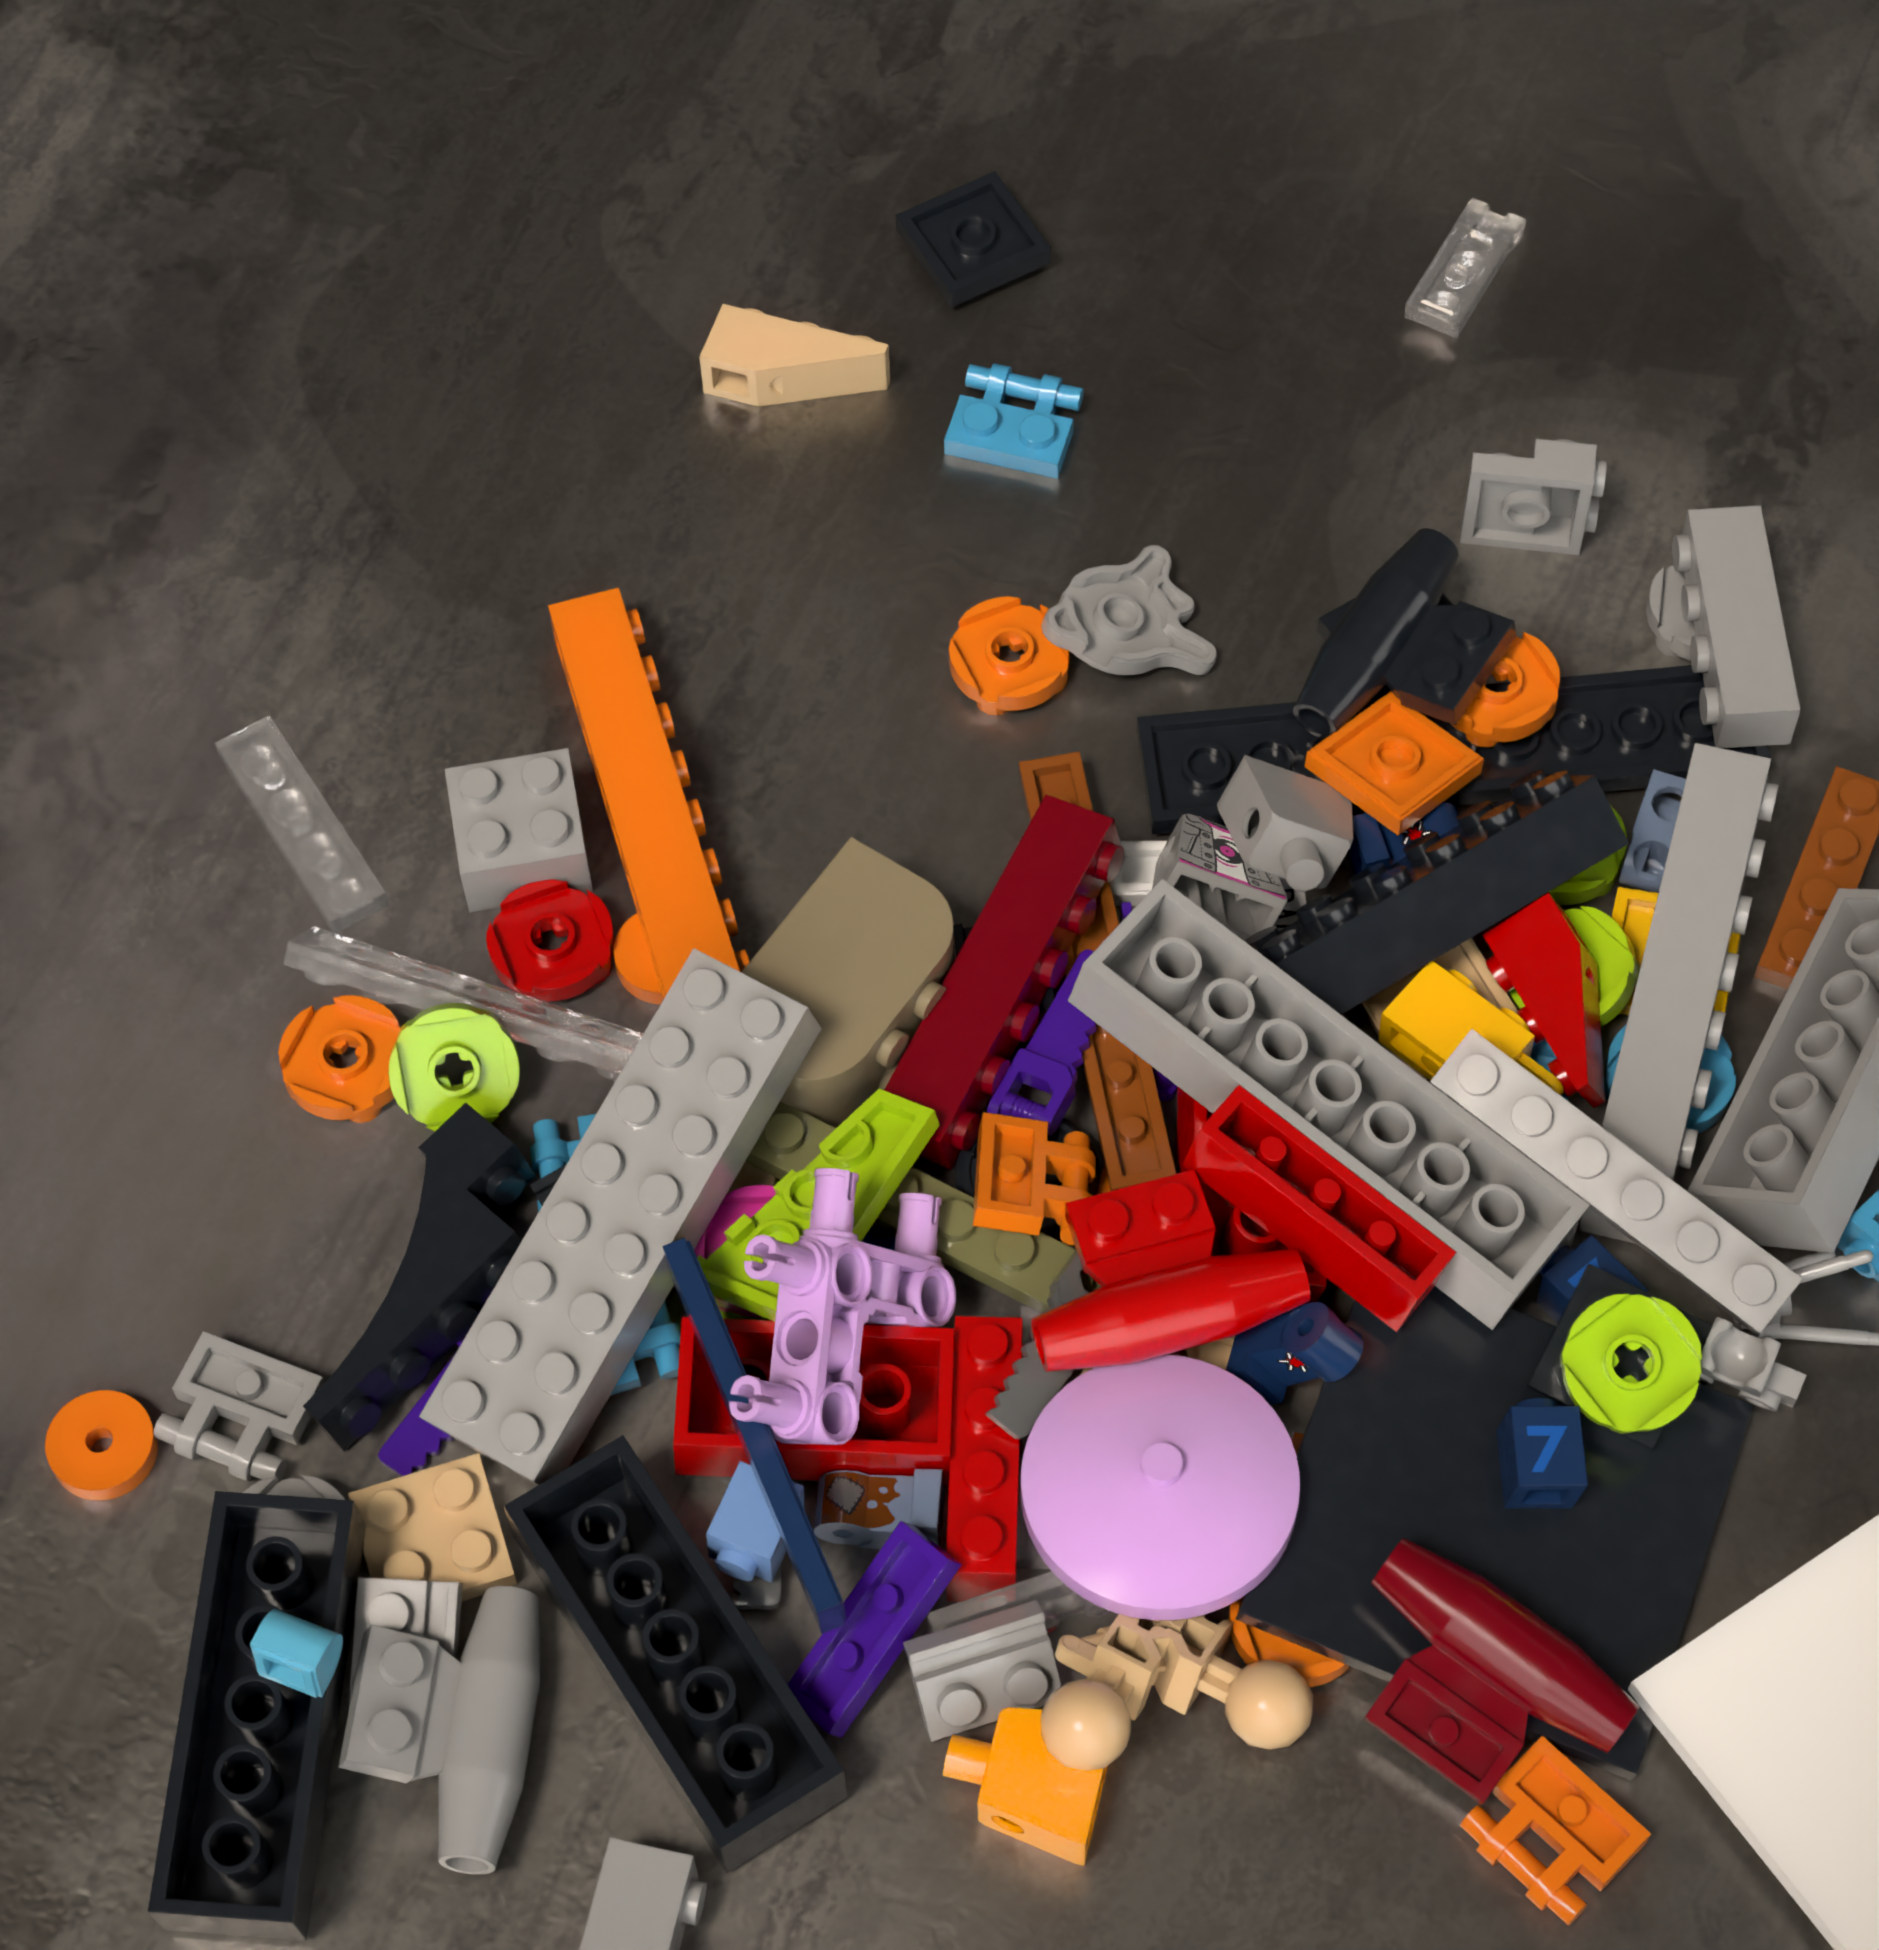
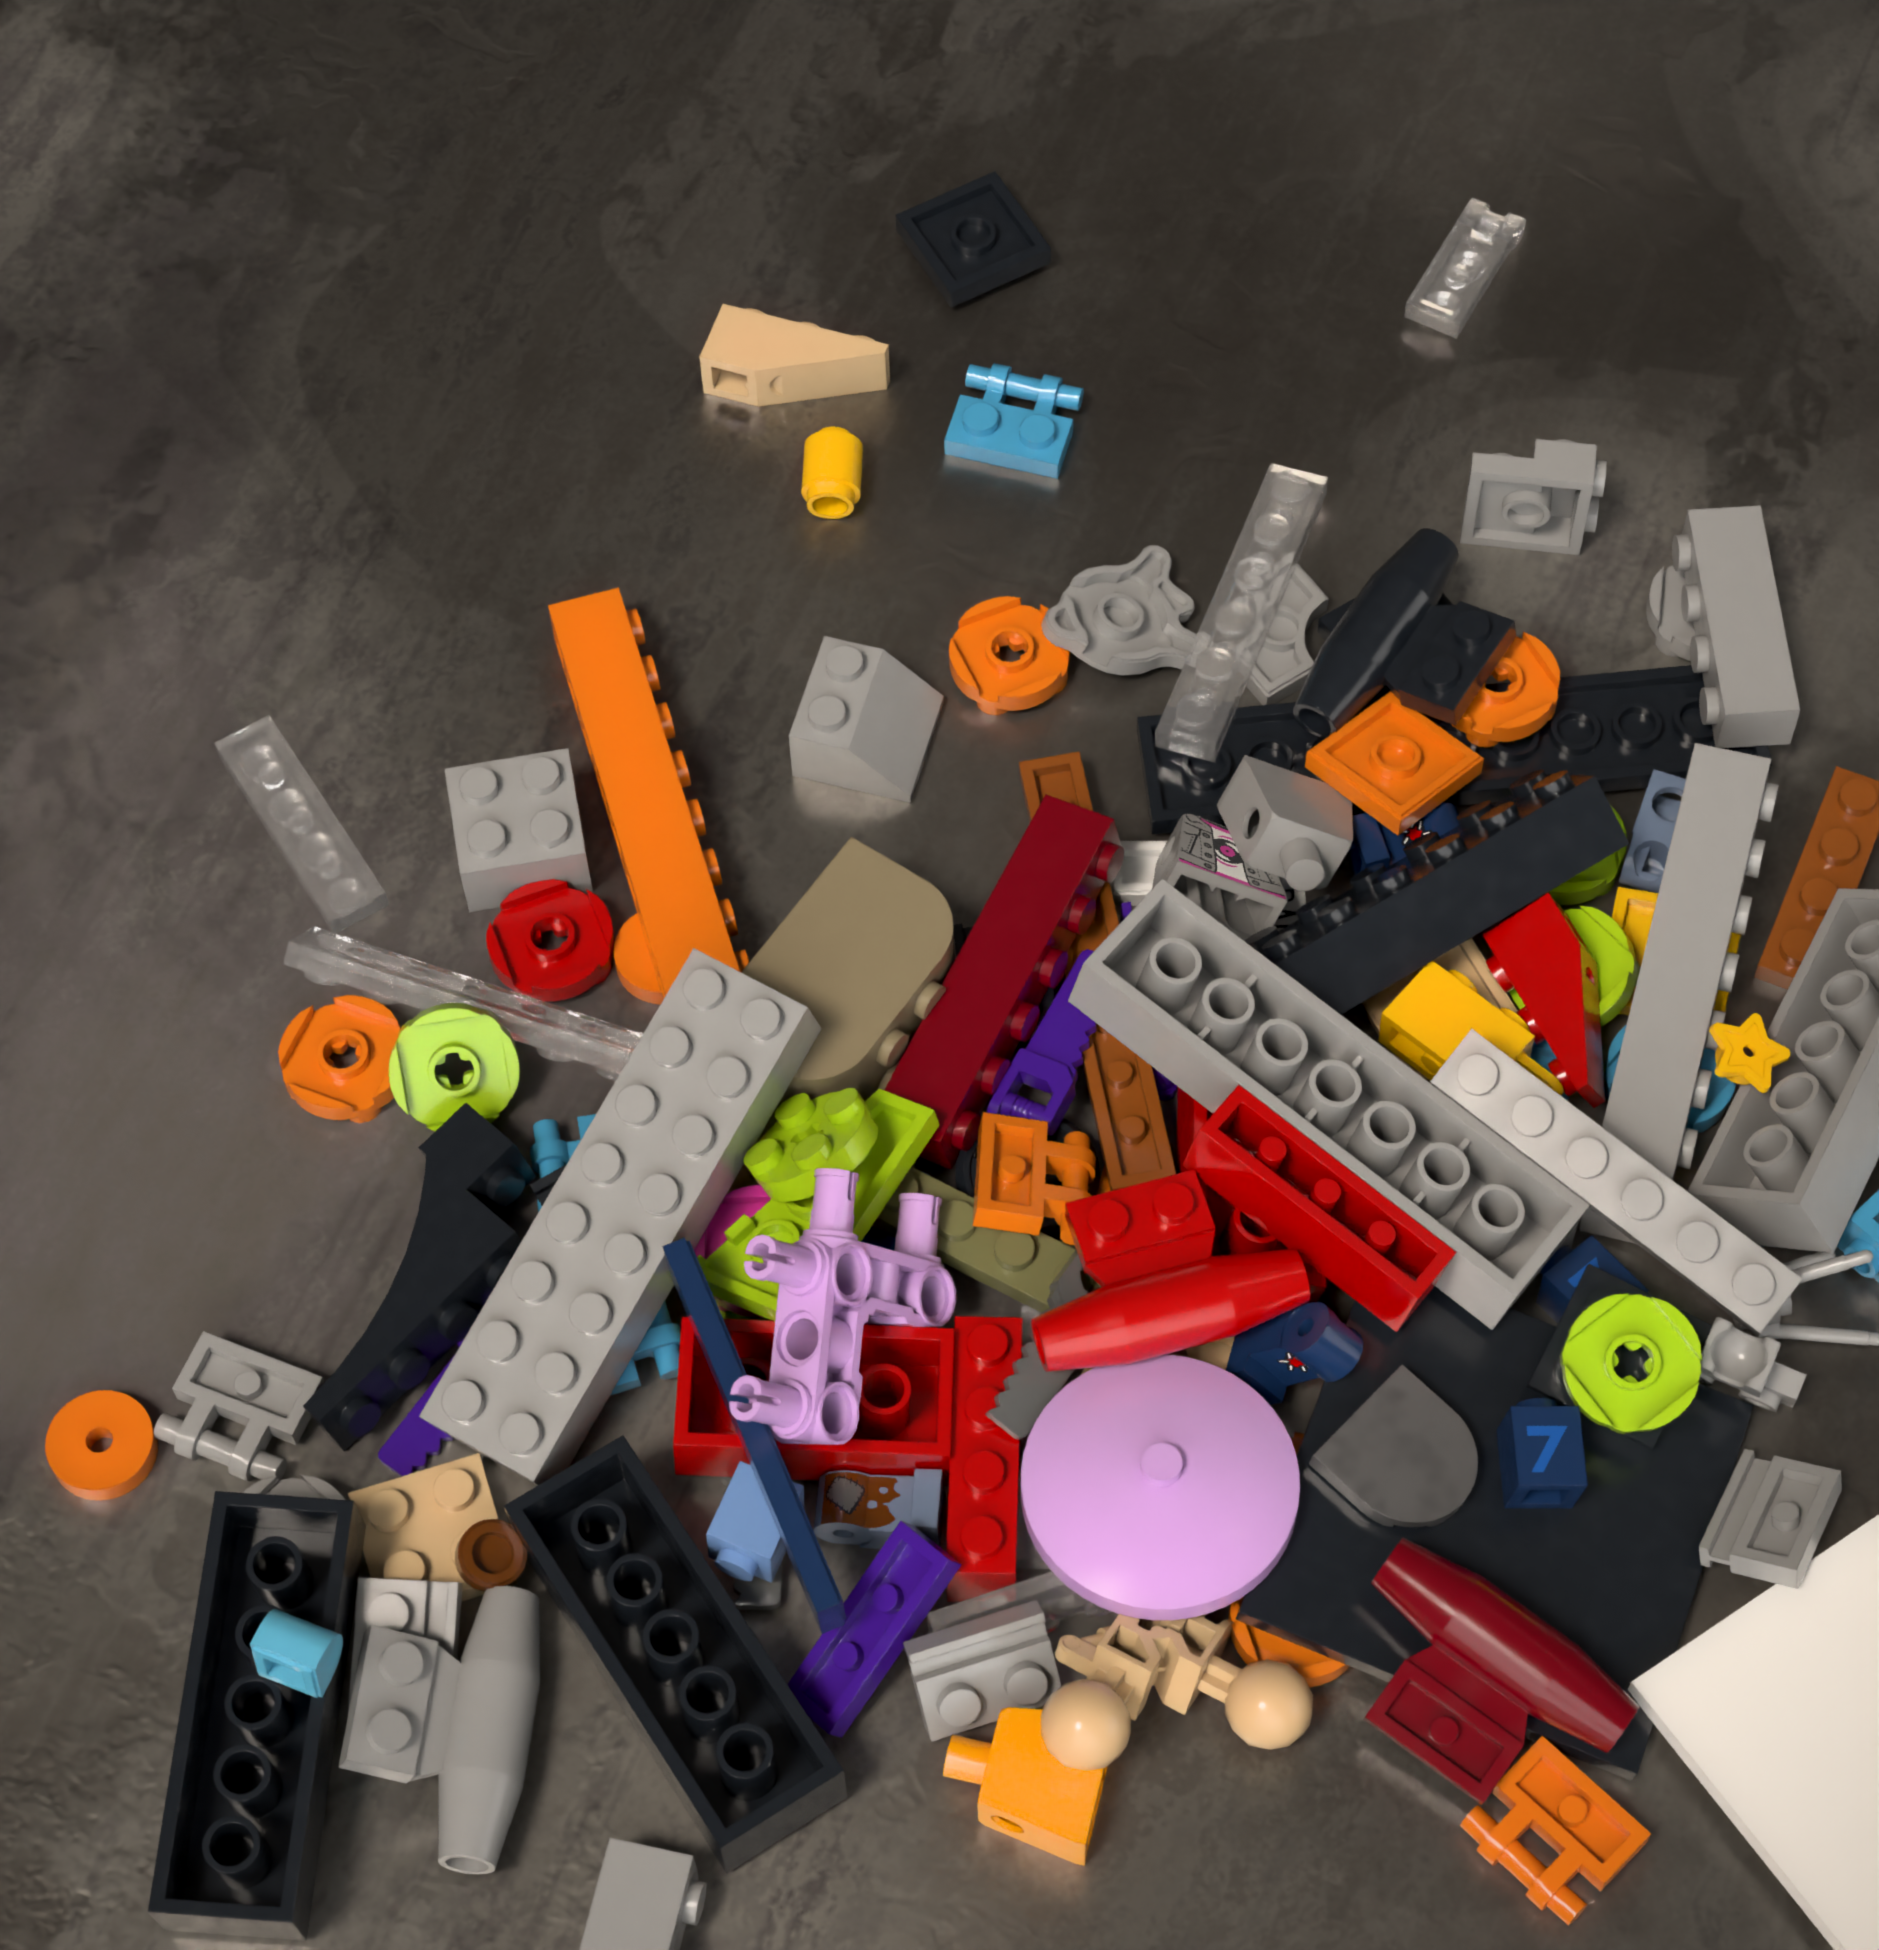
(490, 1555): none -> reddish brown tile
(811, 1135): none -> lime plate
(832, 472): none -> yellow brick
(863, 721): none -> light grey slope
(1241, 613): none -> clear plate
(1284, 657): none -> light grey tile
(1402, 1456): none -> flat silver tile
(1735, 1064): none -> yellow plate
(1771, 1518): none -> light grey plate

